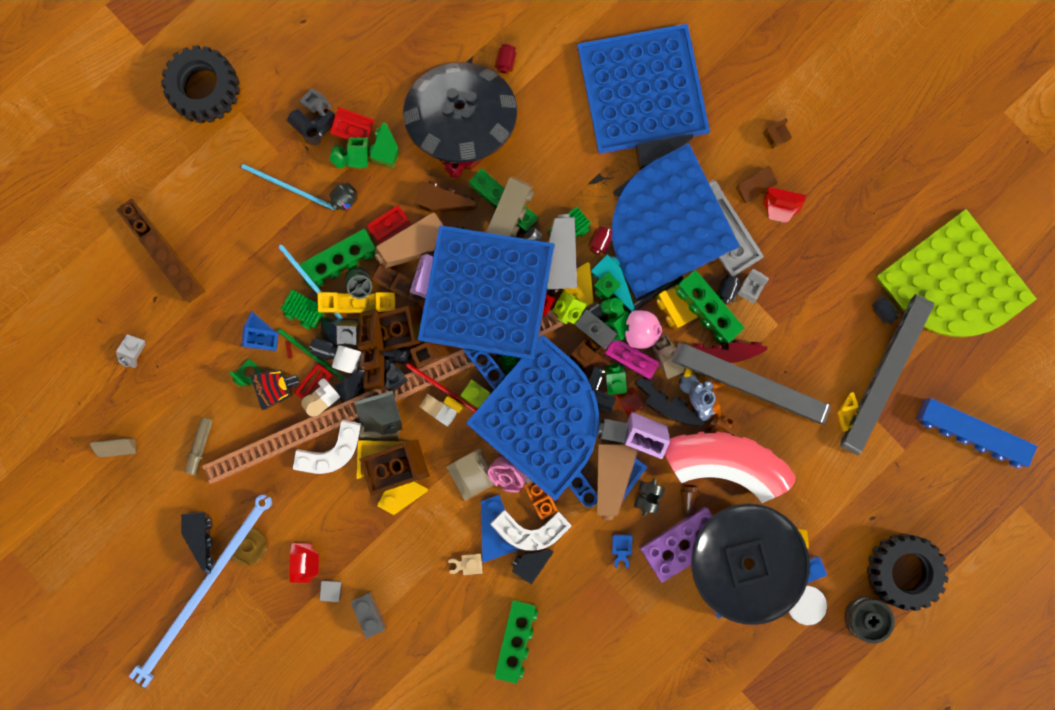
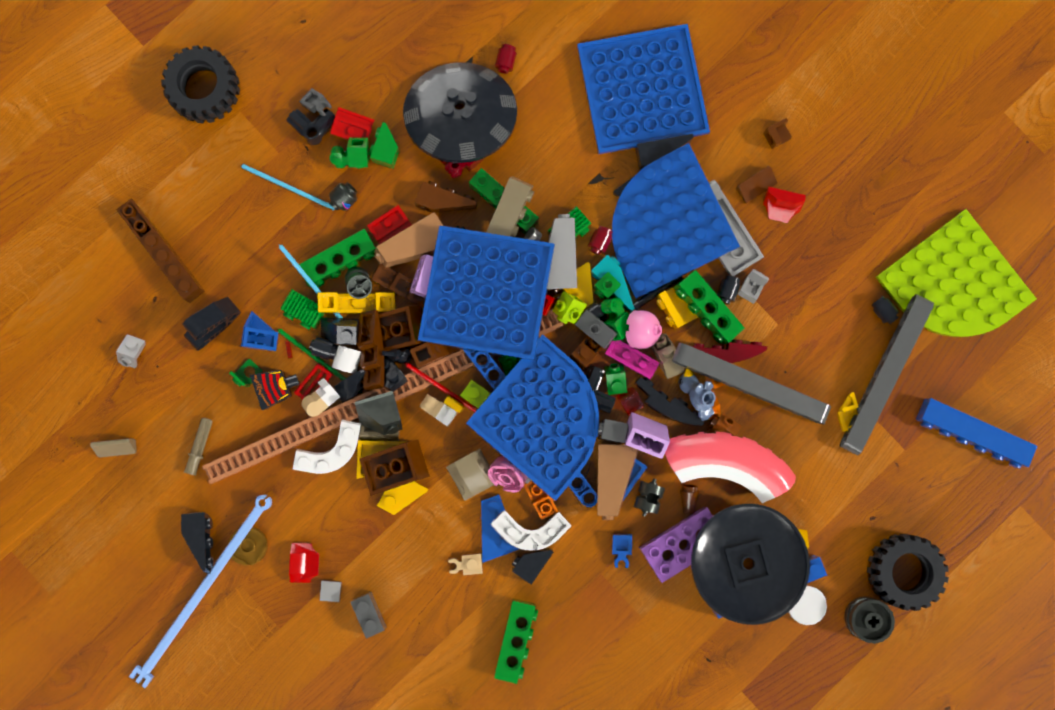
(210, 322): none -> black connector

